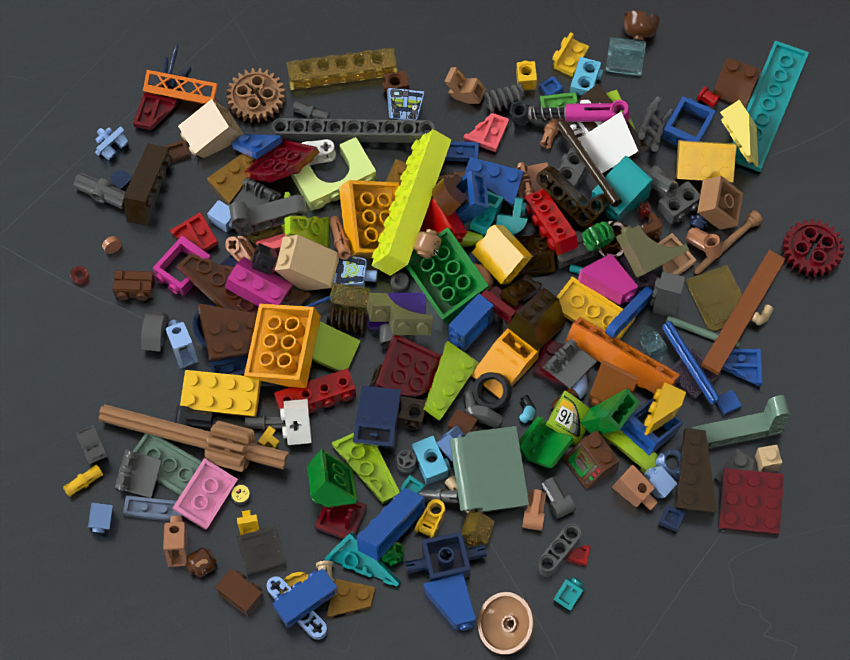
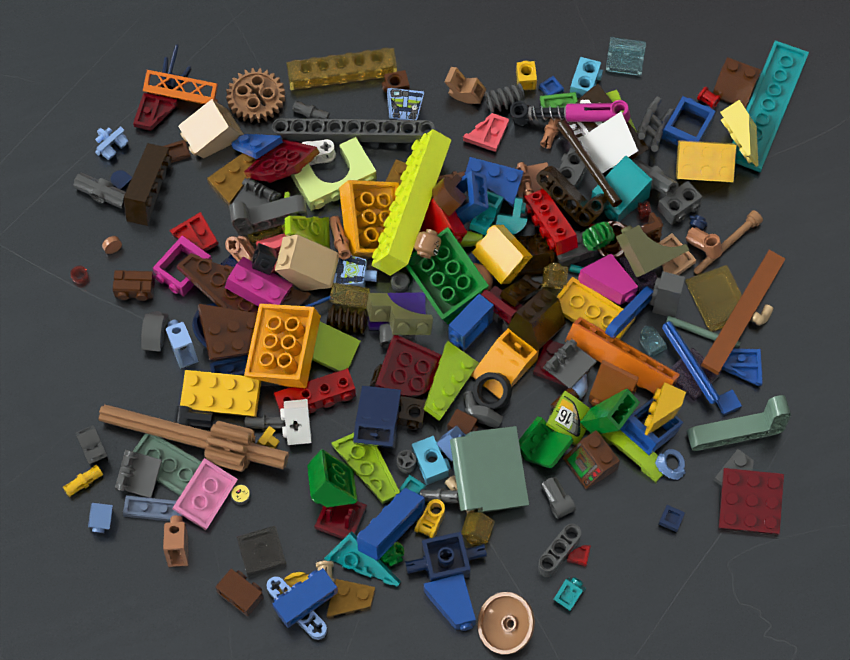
(201, 562): reddish brown head -> none
(220, 216): light blue brick -> none
(247, 523): yellow tile -> none
(462, 151): blue plate -> none
(529, 409): medium azure arm -> none
(534, 514): nougat piece -> none
(555, 276): none -> clear yellow brick
(568, 56): yellow bracket -> none
(635, 488): nougat torso -> none
(640, 25): reddish brown cylinder -> none
(661, 480): light blue brick -> none
(695, 480): dark brown wedge -> none
(720, 202): medium nougat brick -> none
(768, 459): tan brick -> none
(829, 255): dark red gear -> none

